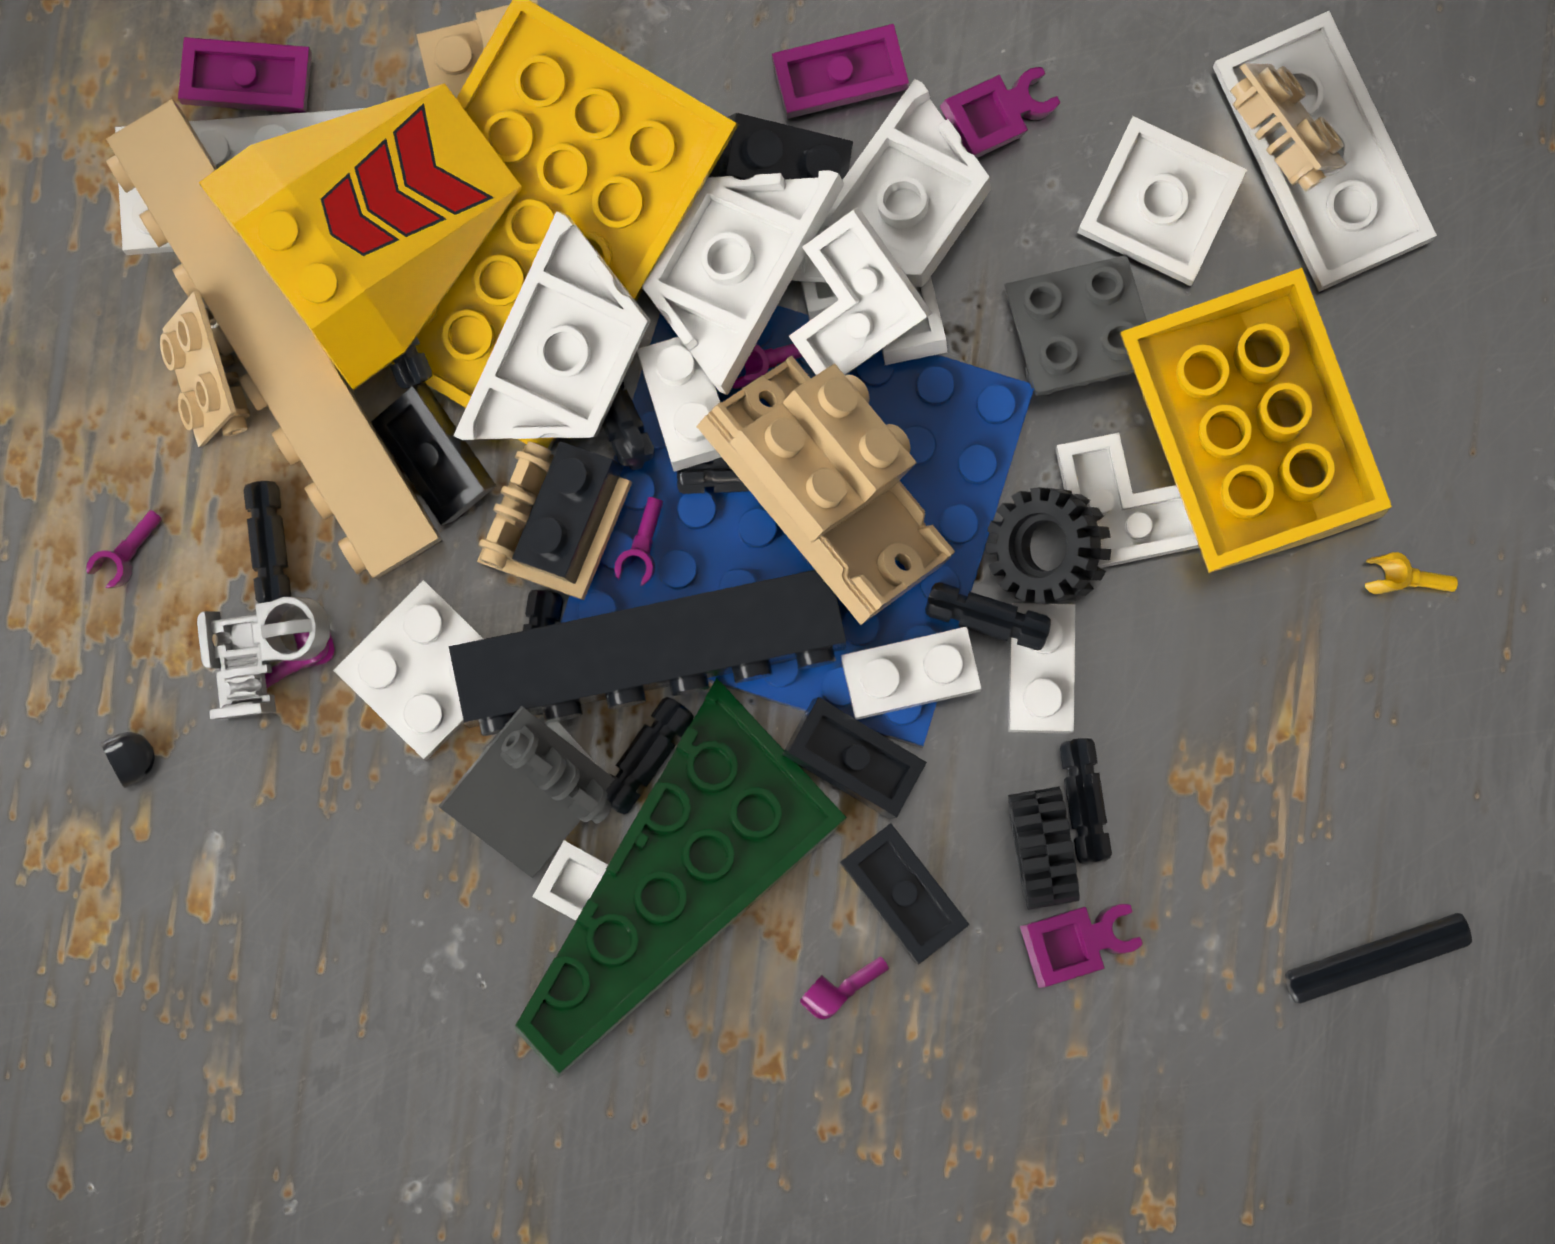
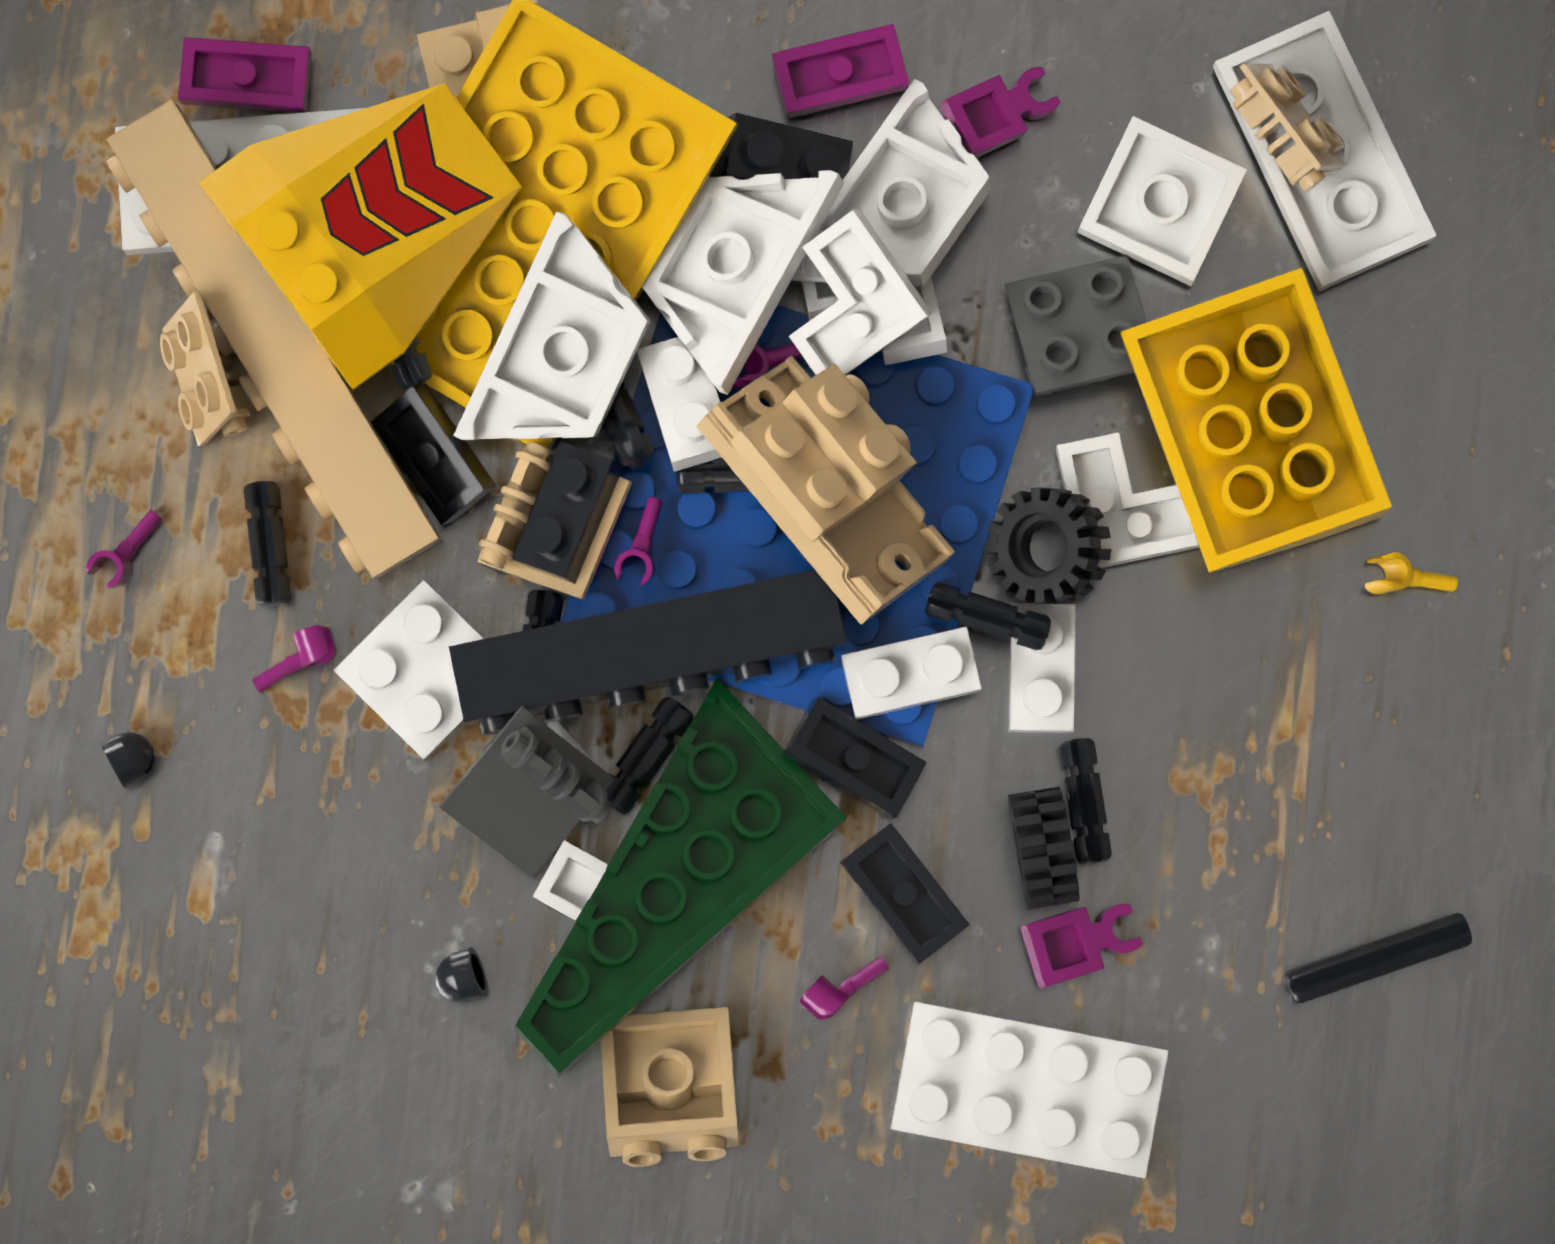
(249, 642): light grey piece -> none
(462, 977): none -> black hinge
(670, 1086): none -> tan plate
(1029, 1089): none -> white plate

